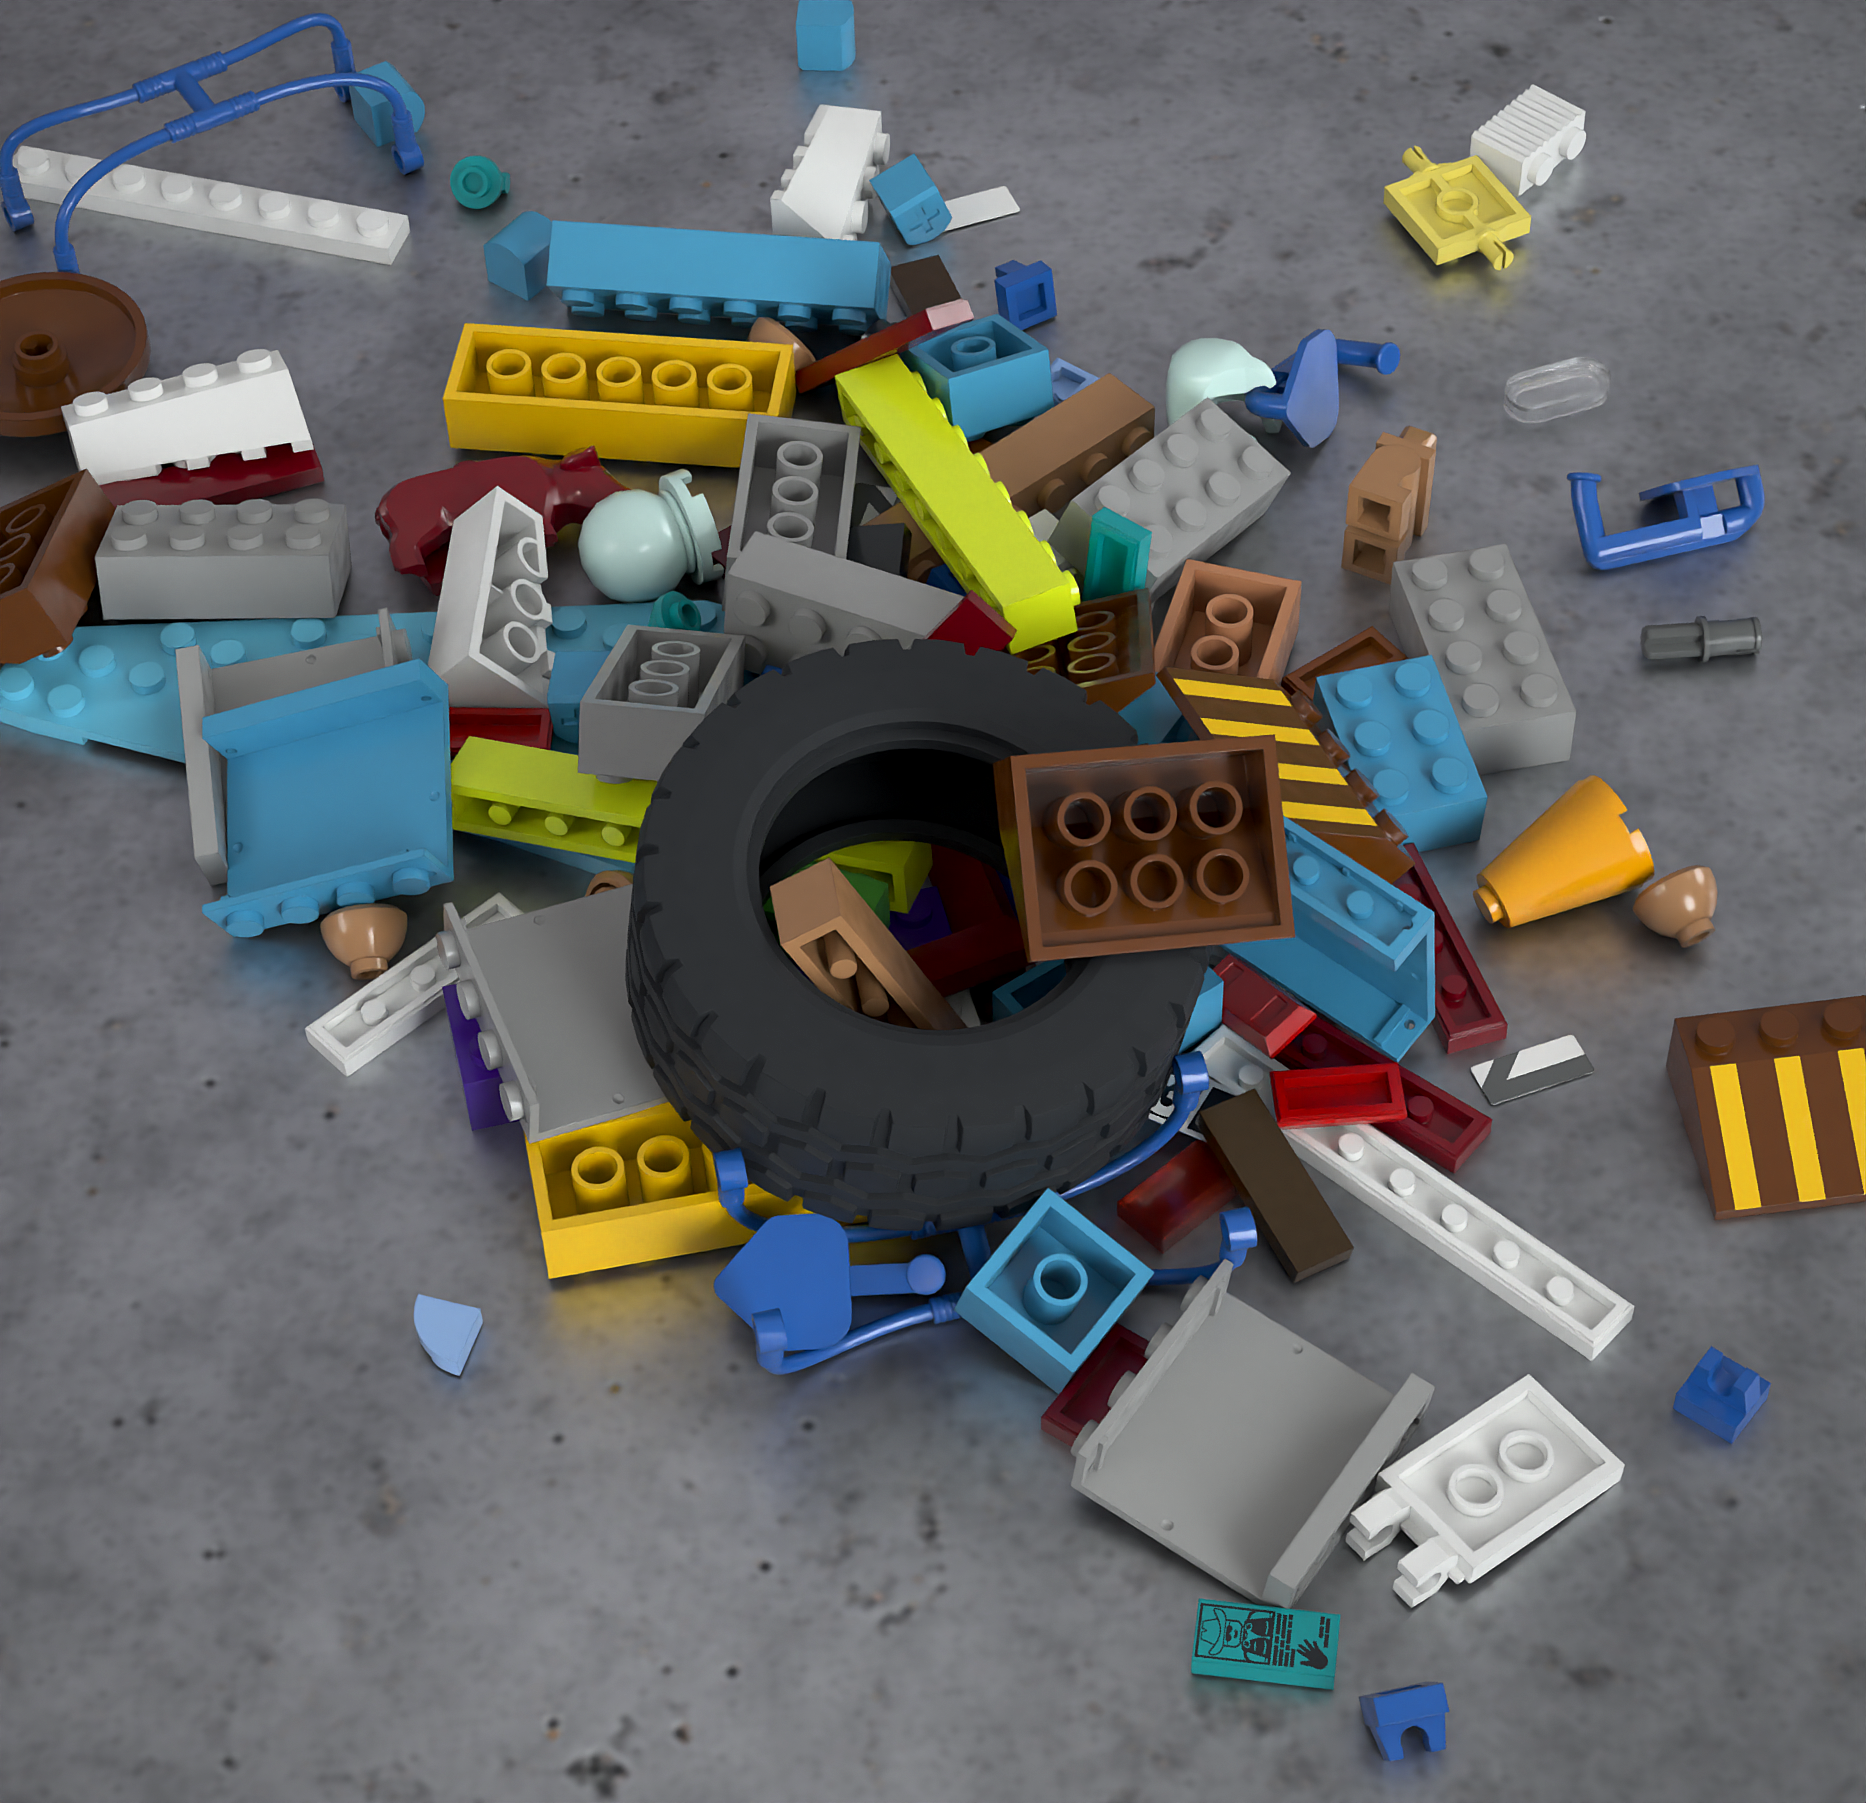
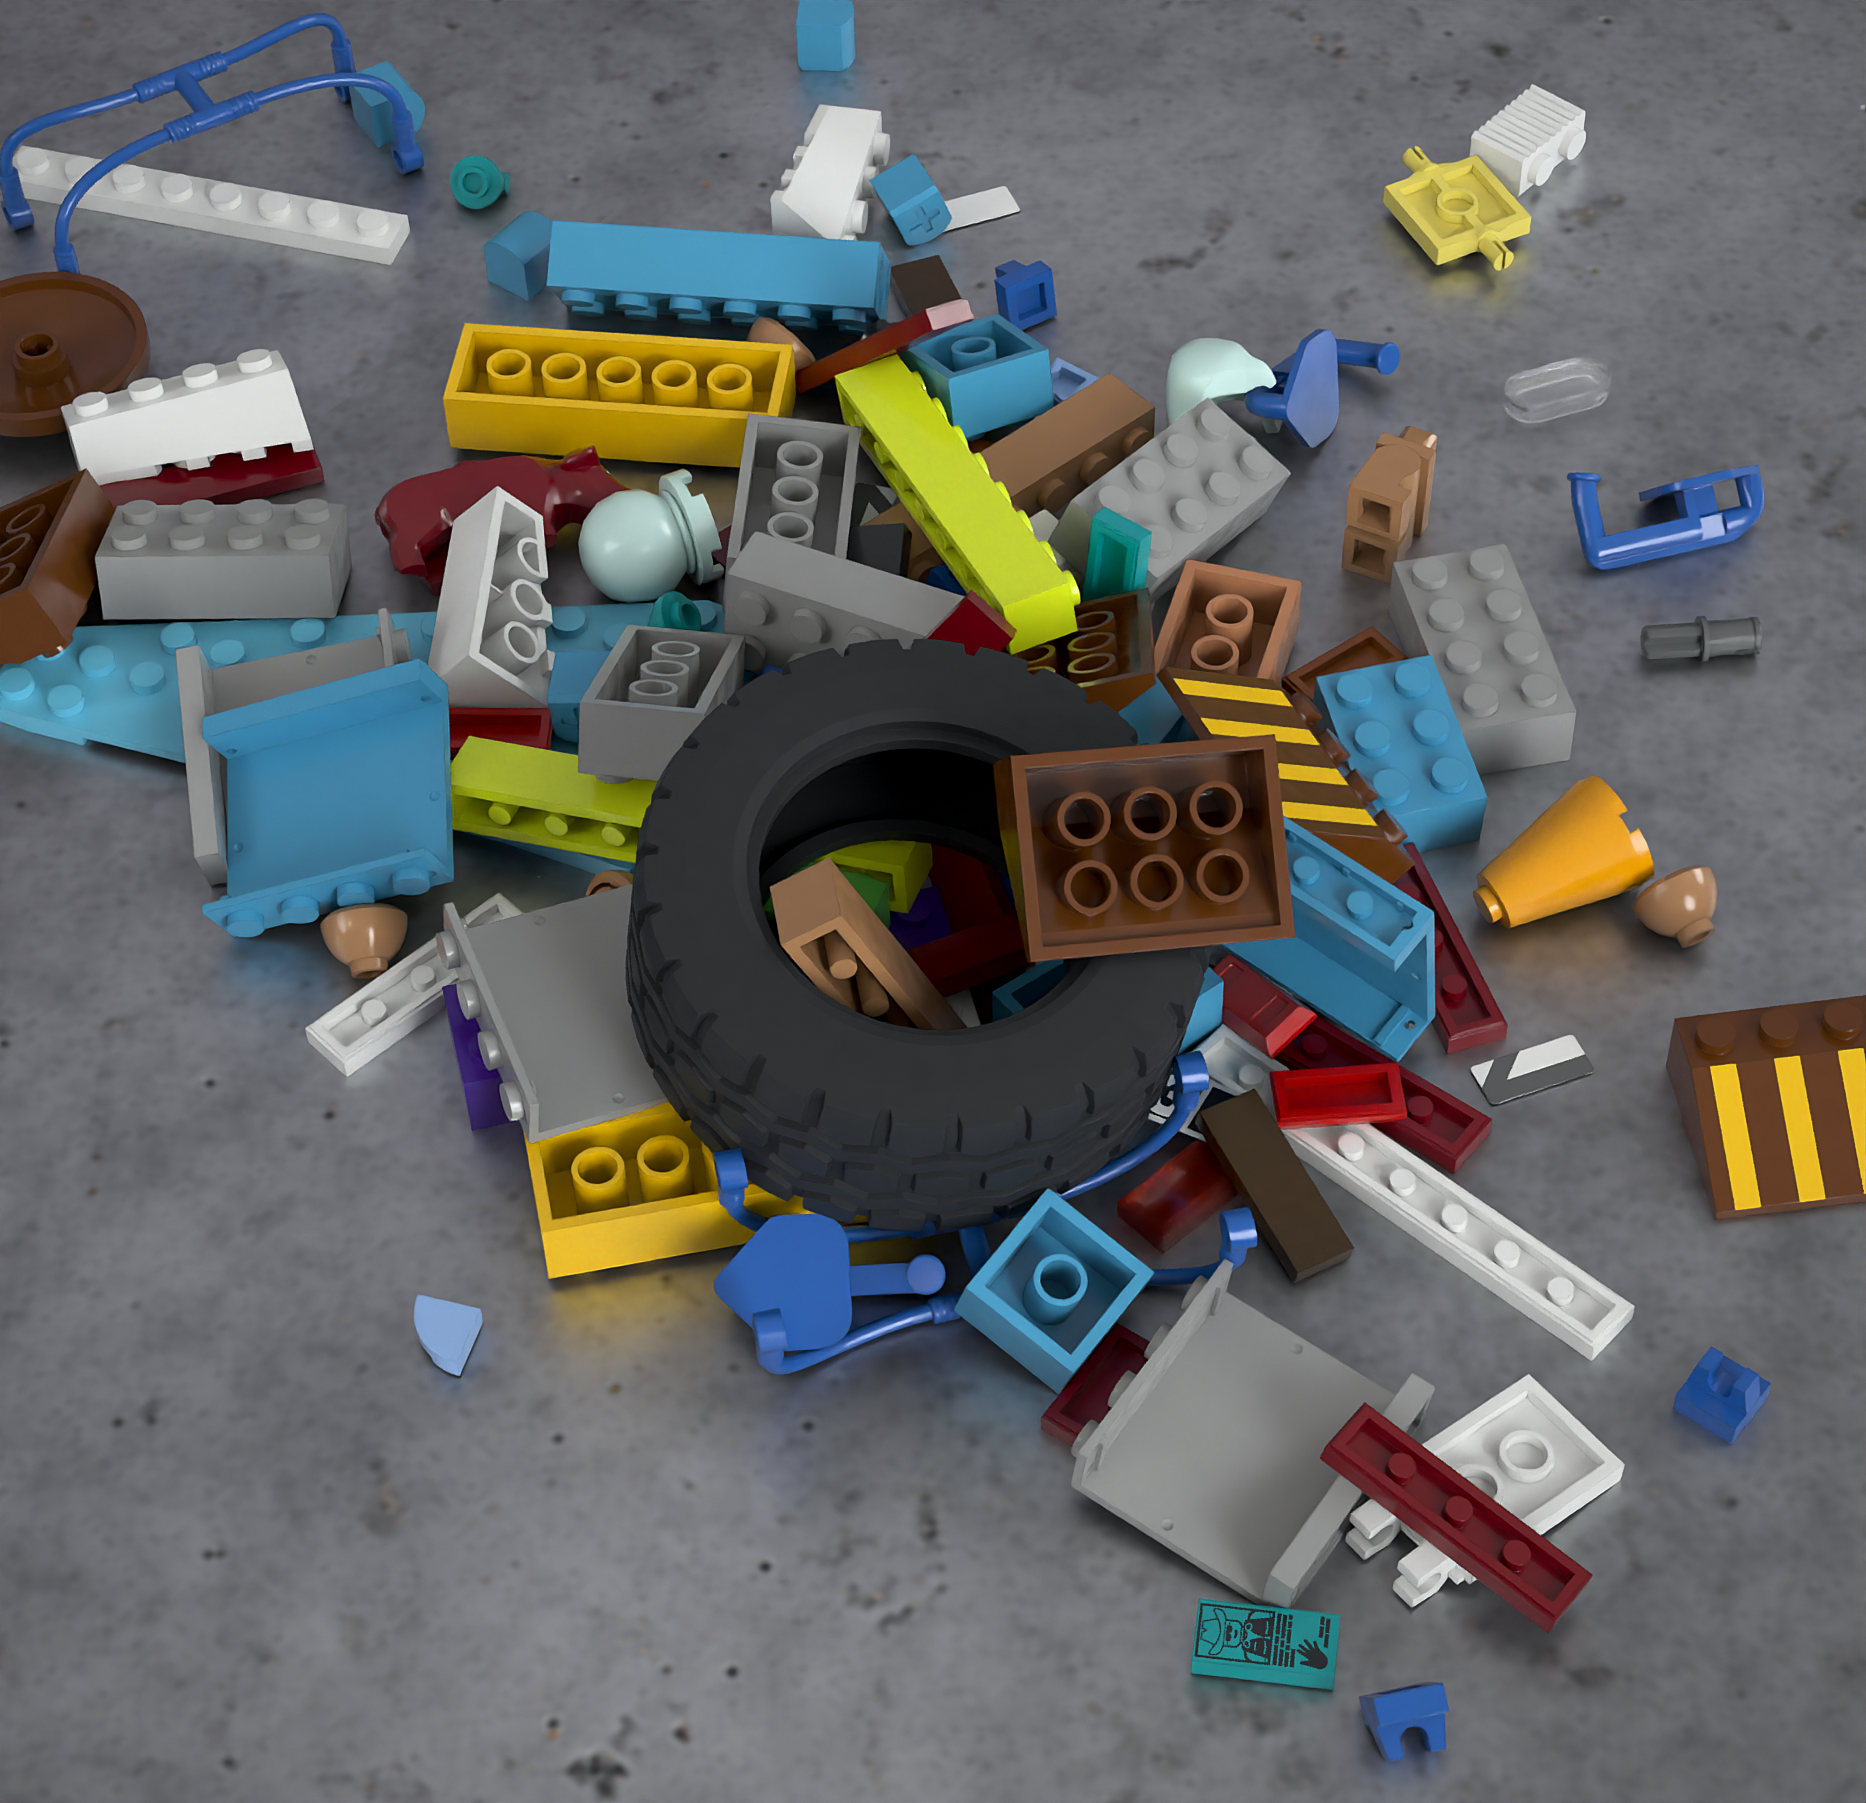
(1456, 1517): none -> dark red tile

